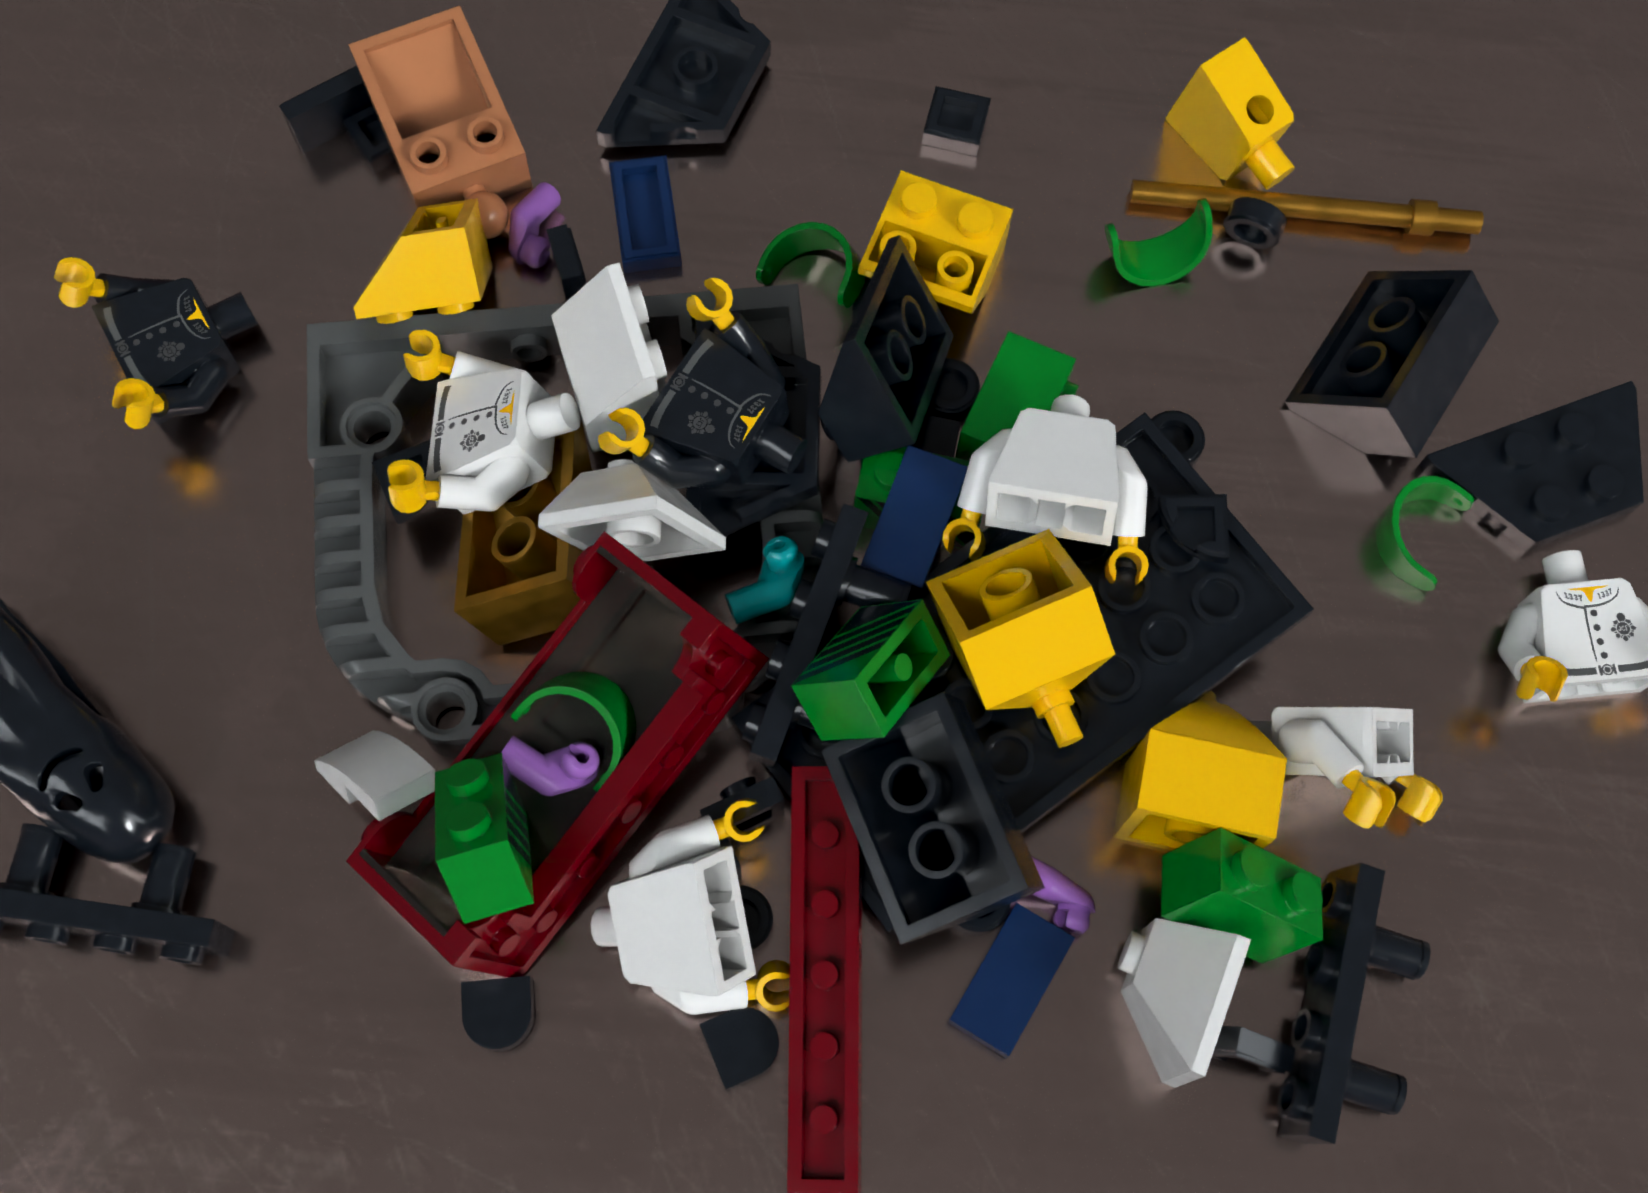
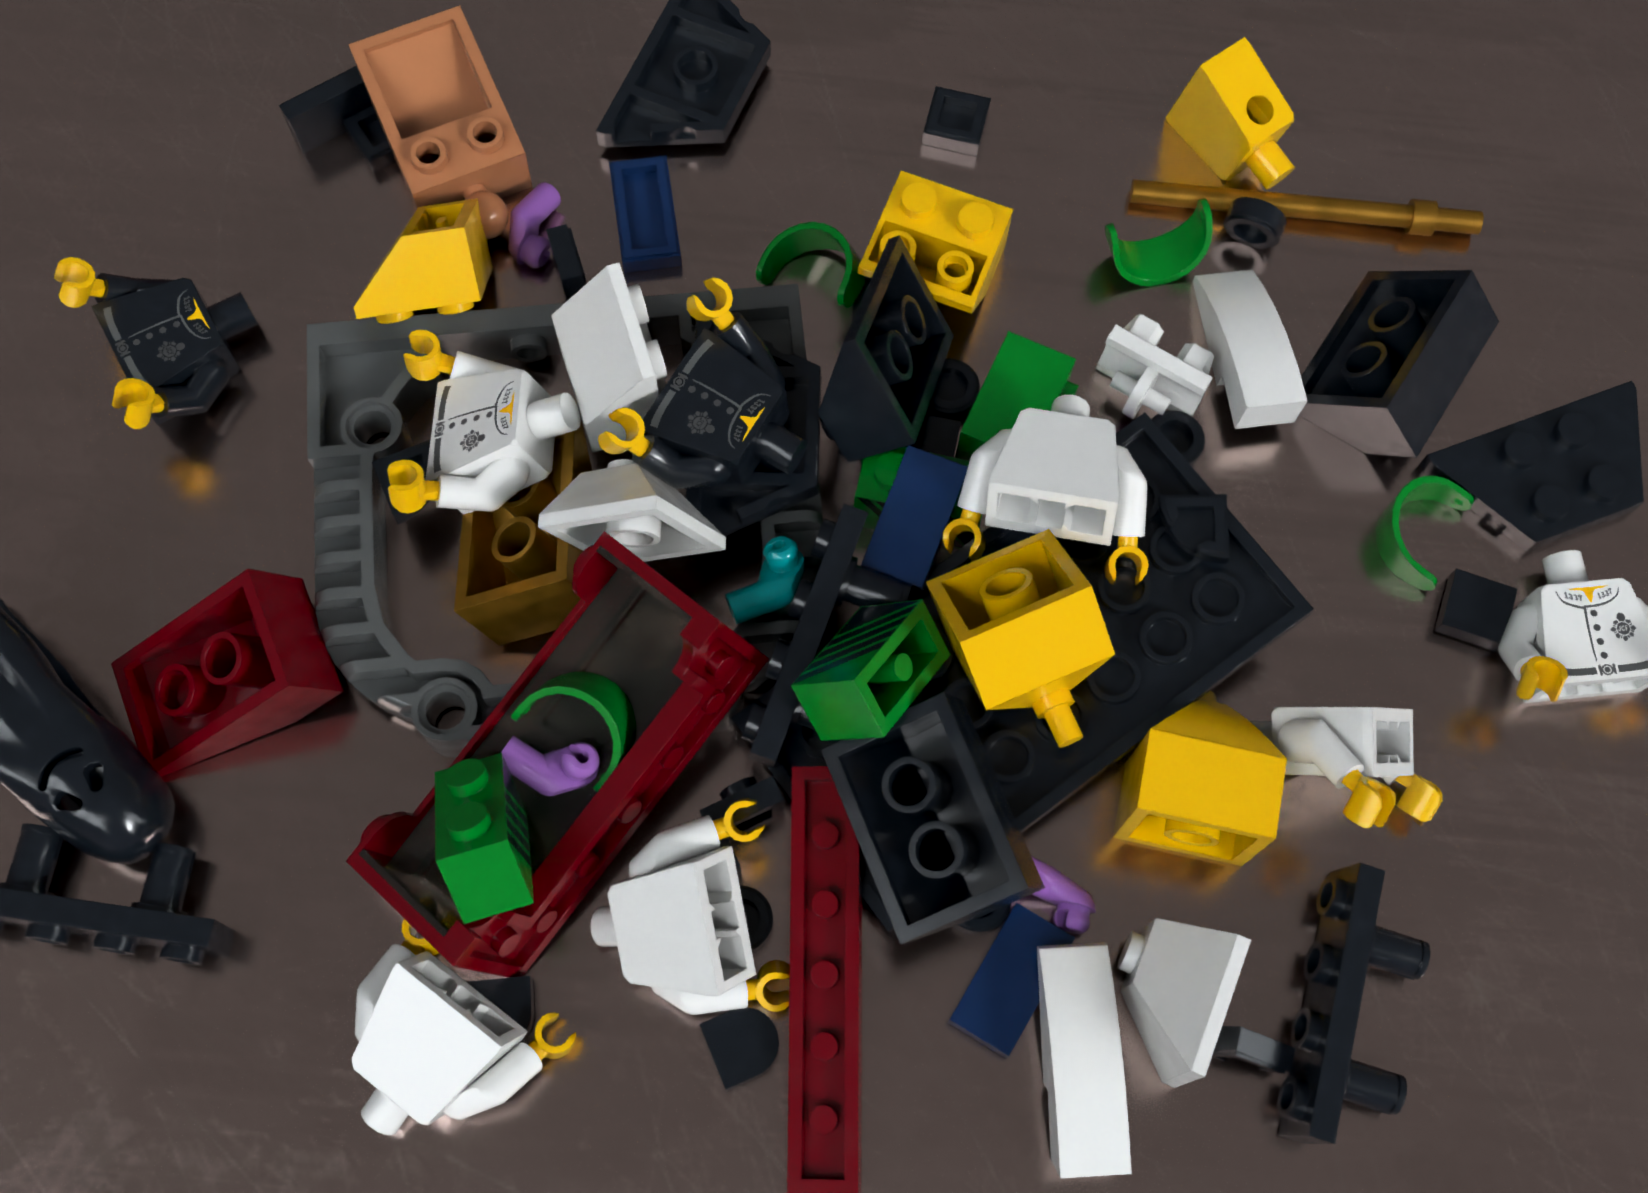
(226, 671): none -> dark red slope
(378, 773): white slope -> none
(437, 1041): none -> white torso
(1083, 1061): none -> white slope
(1151, 374): none -> white hips
(1242, 891): green brick -> none
(1249, 349): none -> white slope
(1475, 609): none -> black tile

